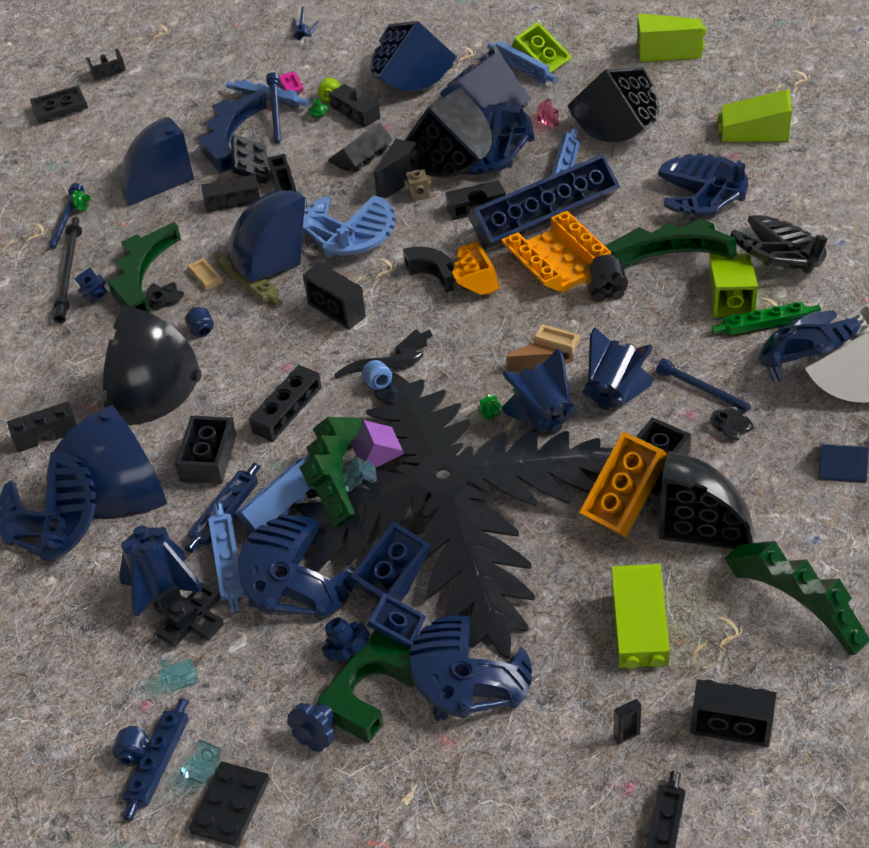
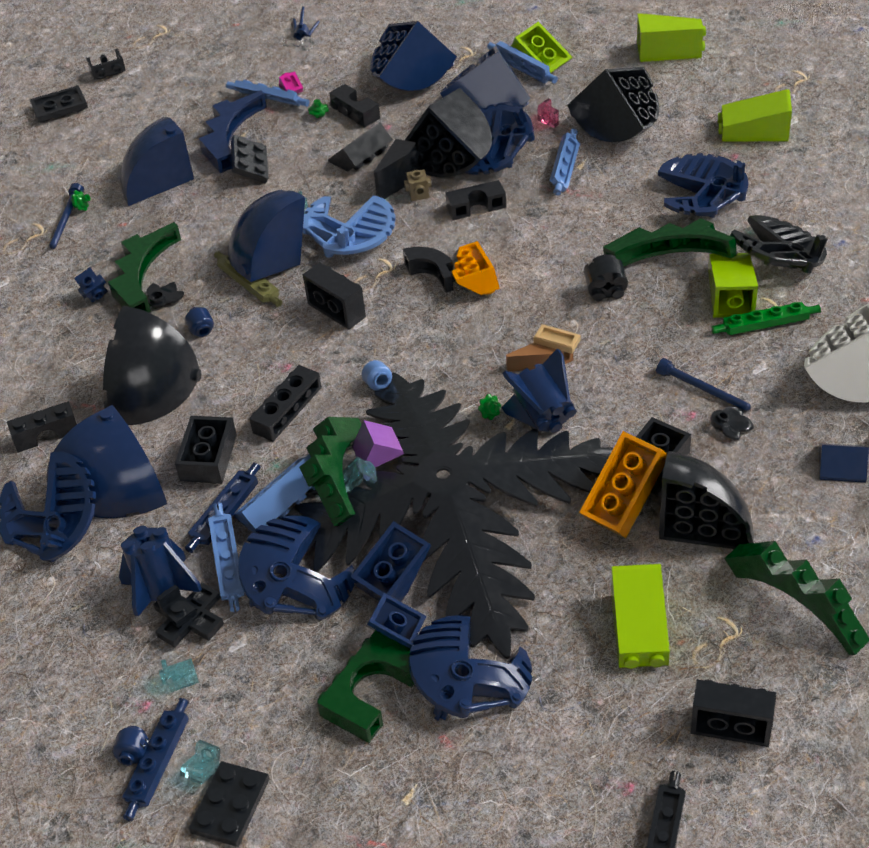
(62, 305): black bar -> none
(205, 274): tan tile -> none
(222, 198): black arch -> none
(273, 82): dark blue piece -> none
(281, 173): black slope -> none
(312, 725): dark blue plant -> none
(327, 85): lime head -> none
(344, 639): dark blue plant -> none
(406, 349): black piece -> none
(542, 200): dark blue brick -> none
(559, 254): light orange slope -> none
(615, 371): dark blue brick -> none
(627, 721): black tile -> none
(804, 337): dark blue piece -> none

